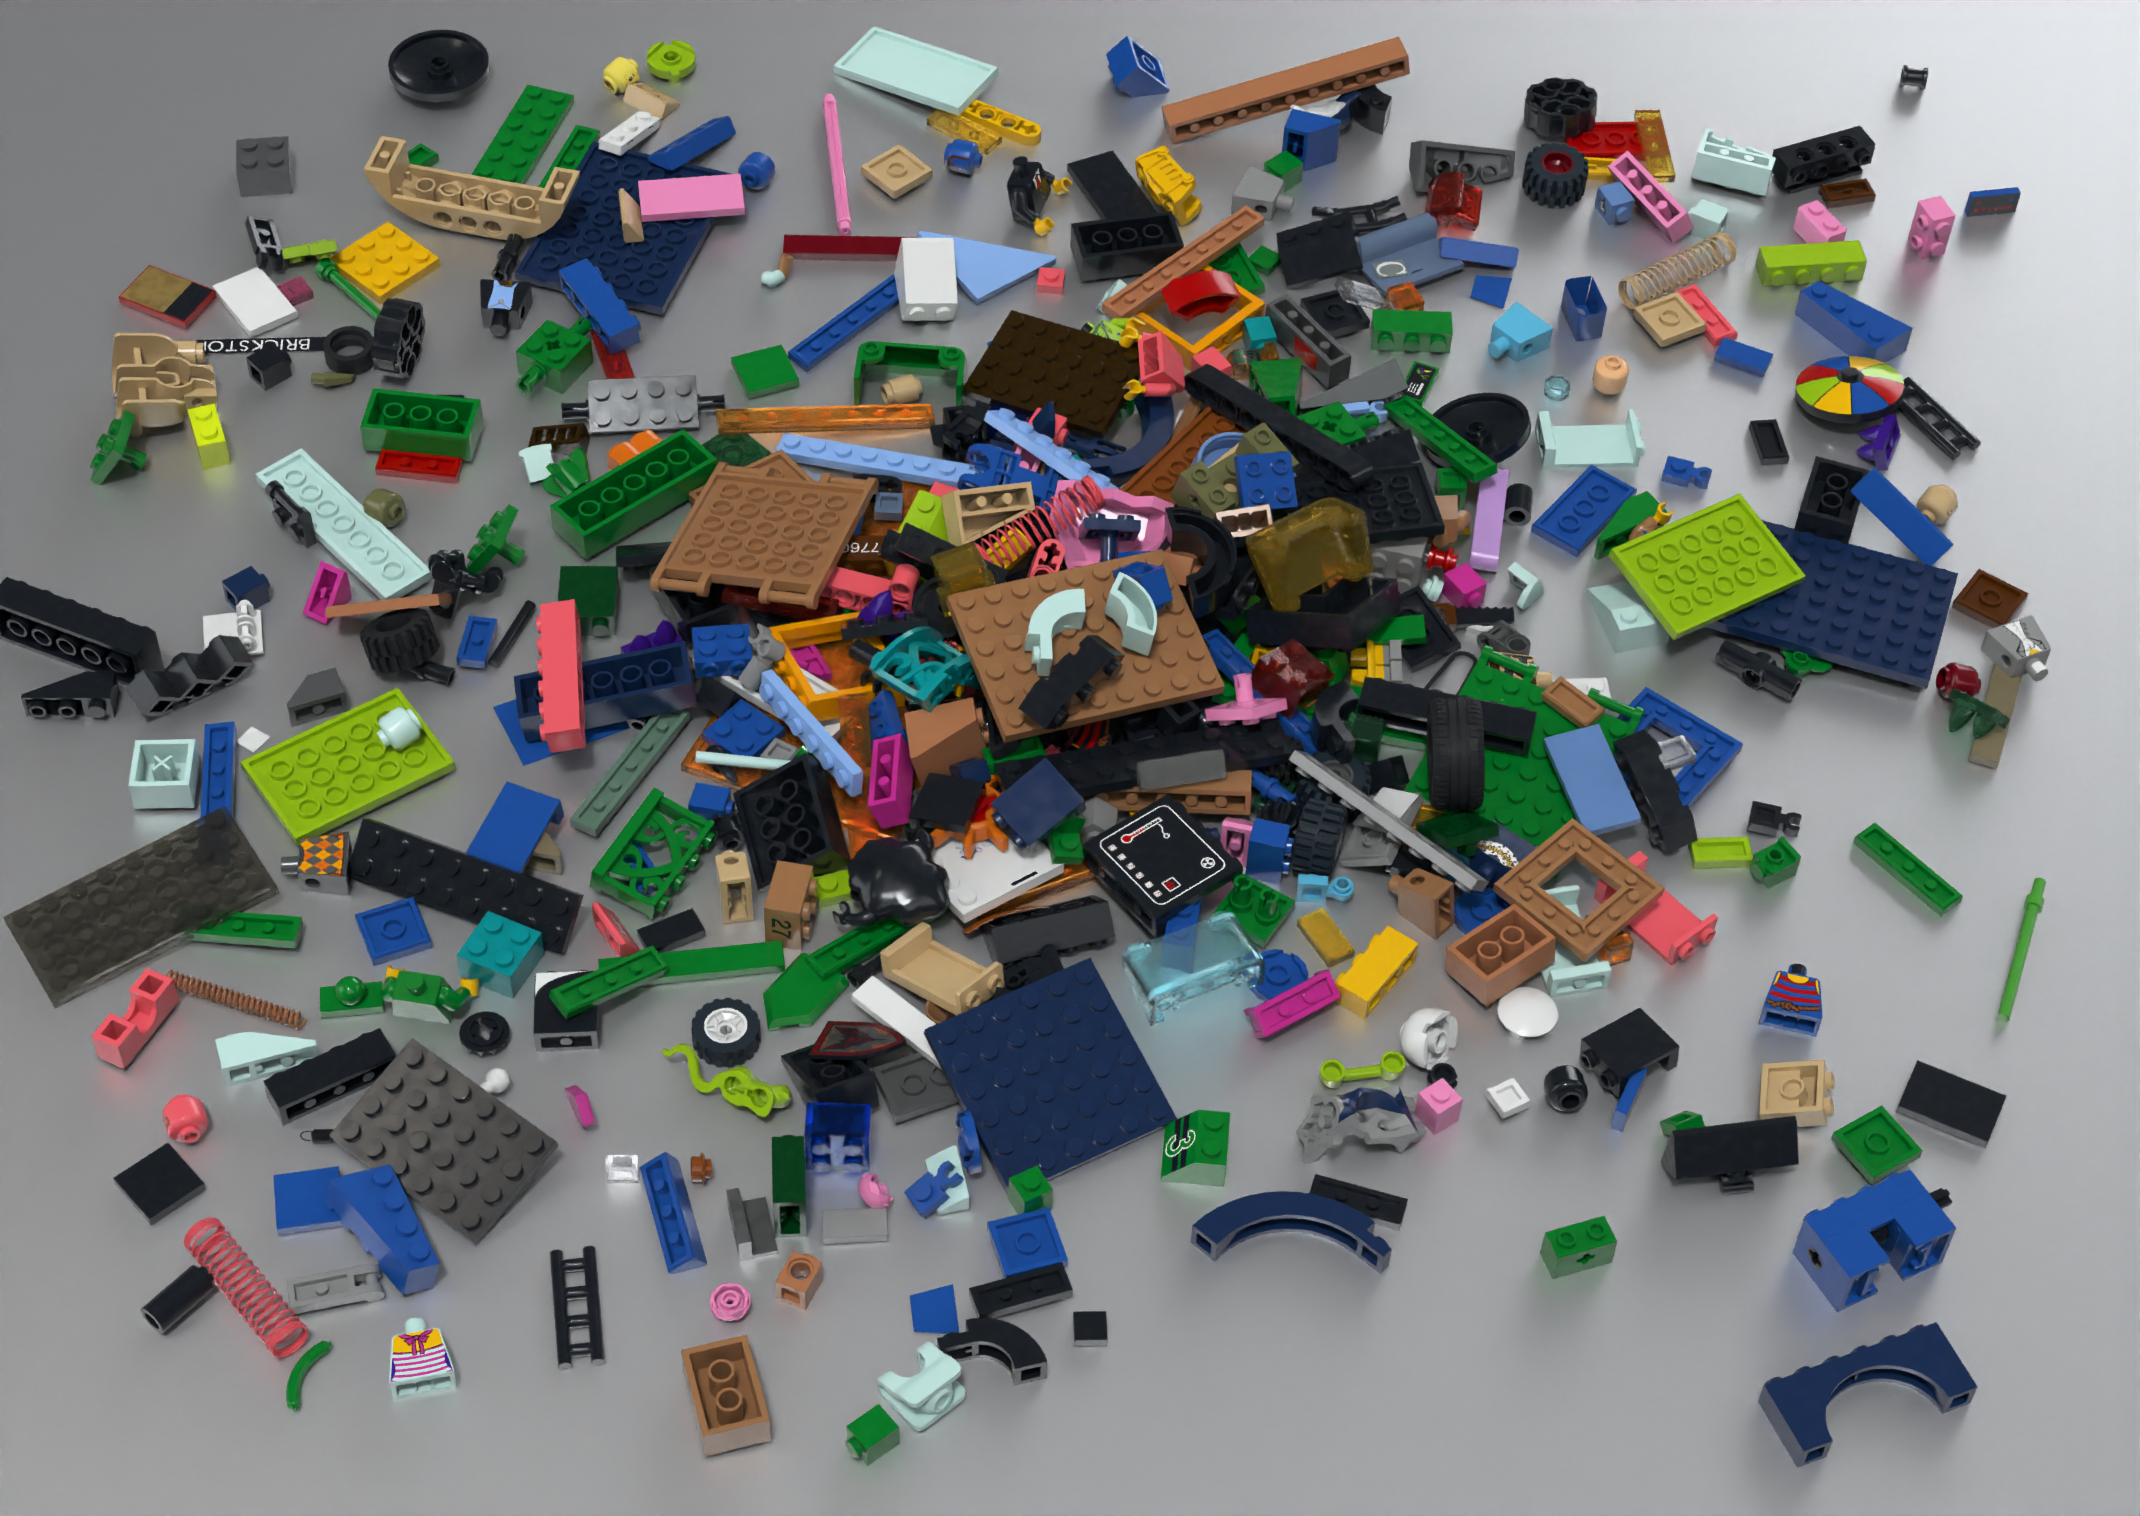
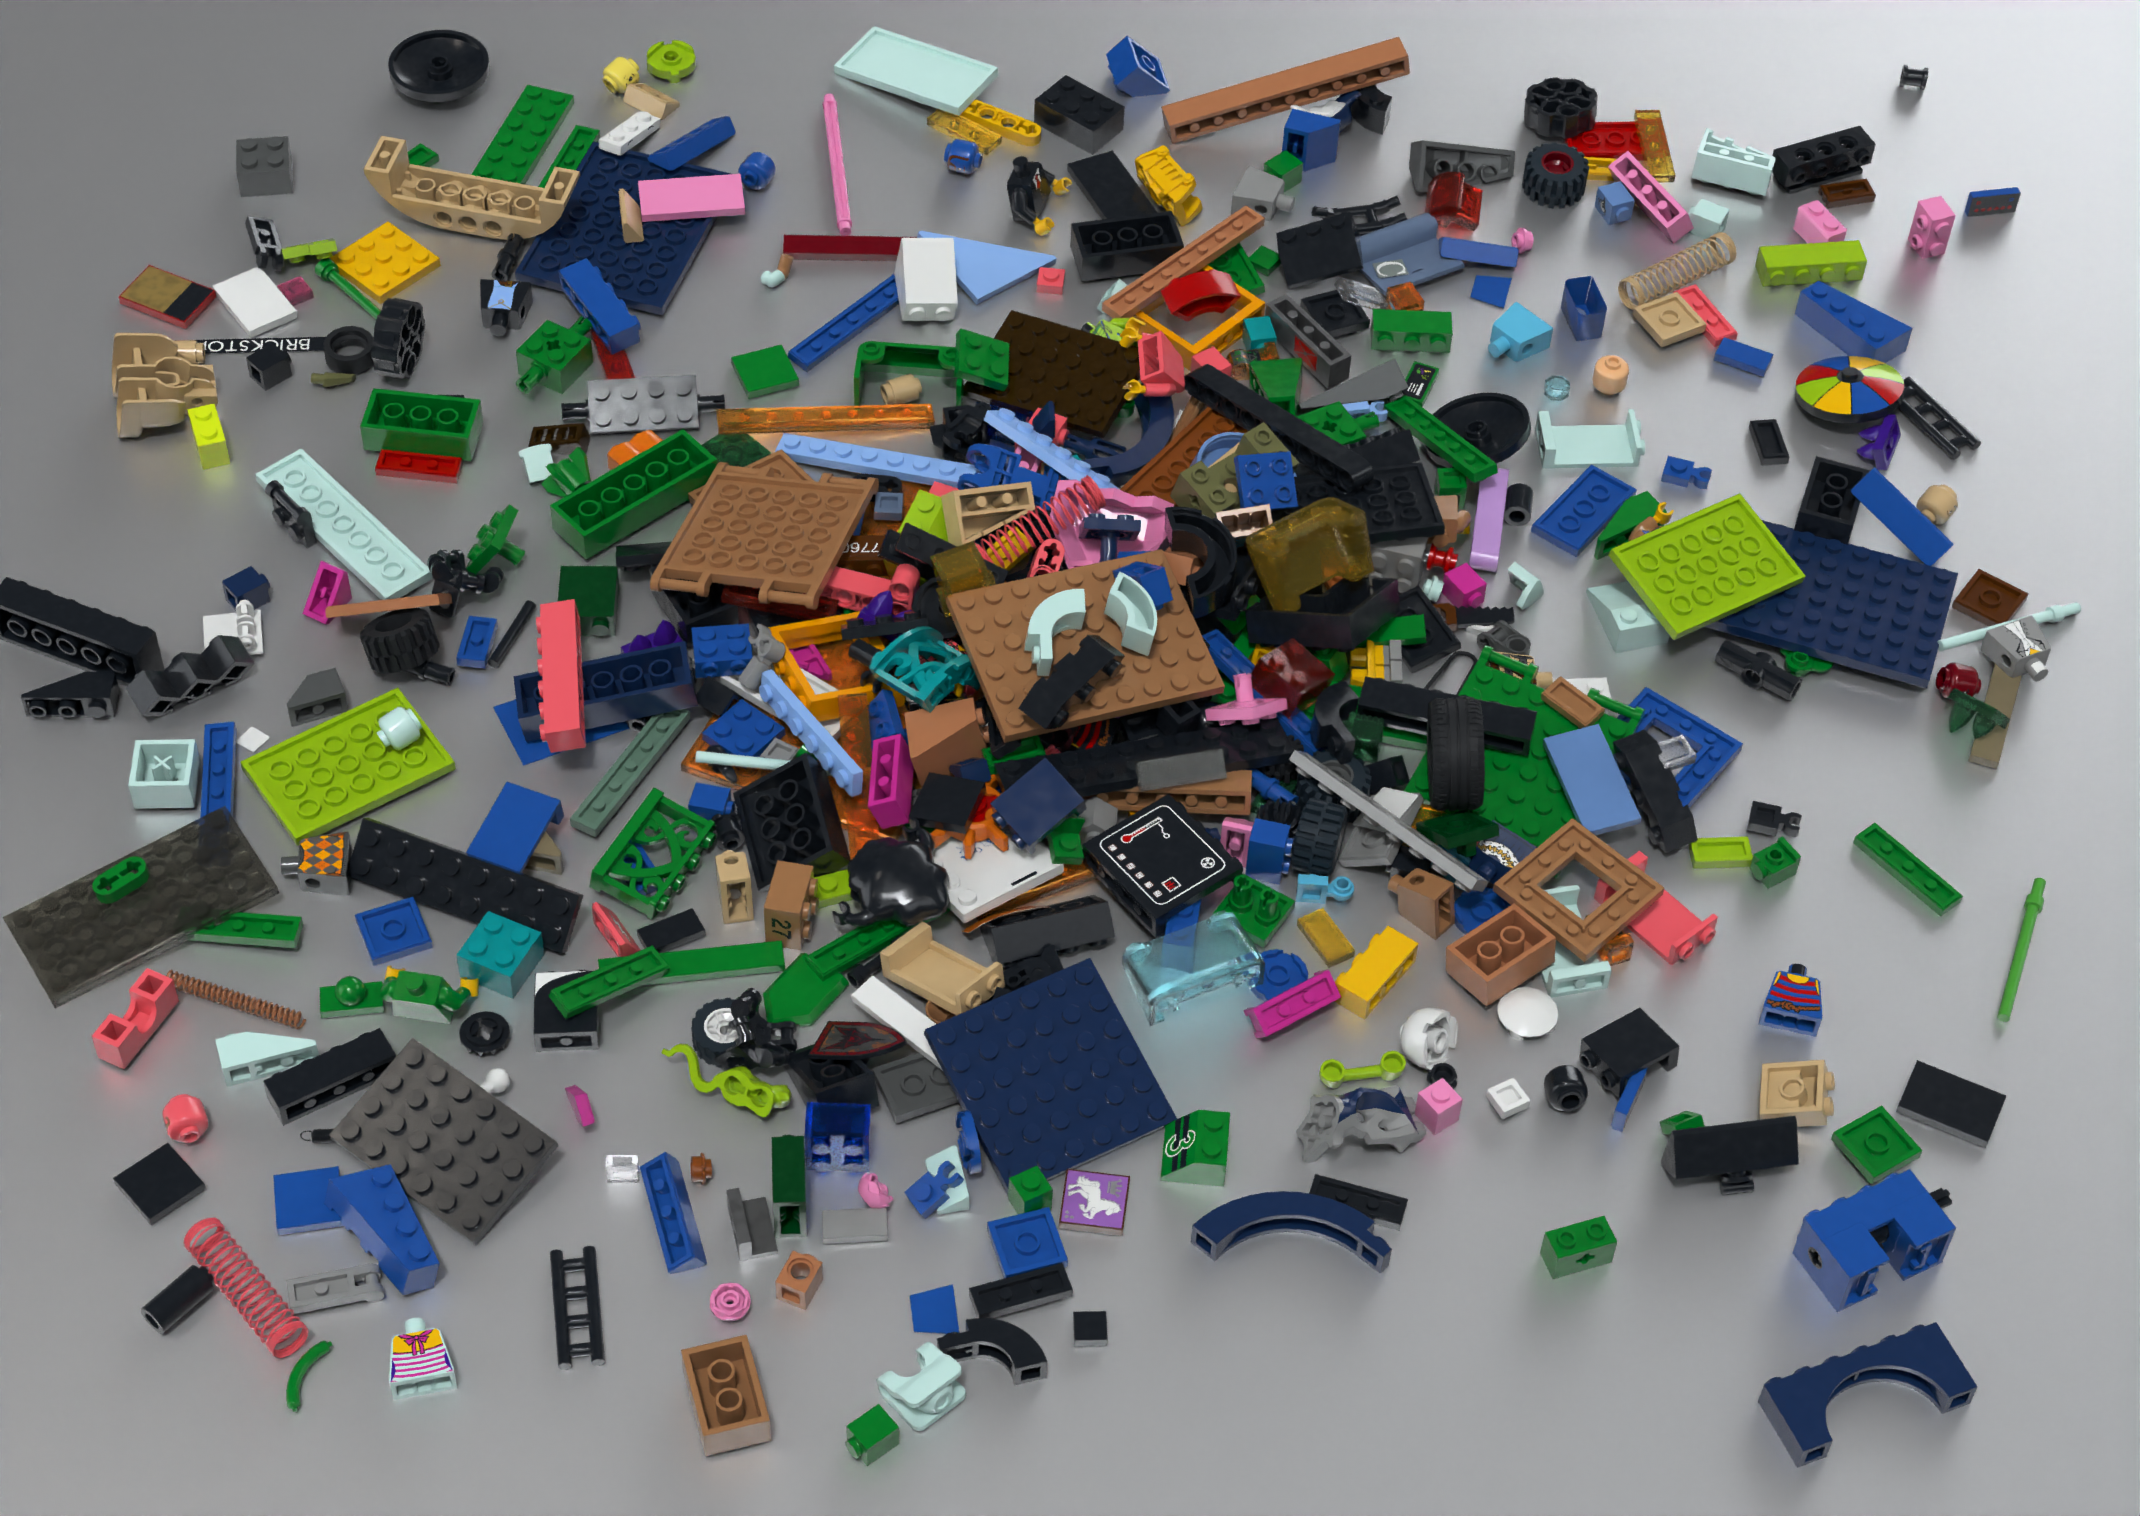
(114, 448): green plate -> none
(121, 880): none -> green beam
(384, 507): olive head -> none
(754, 1036): none -> black piece
(896, 171): tan plate -> none
(981, 359): none -> green plate
(1079, 114): none -> black brick
(1094, 1202): none -> tile
(1522, 240): none -> bright pink plate
(2051, 614): none -> light aqua bar

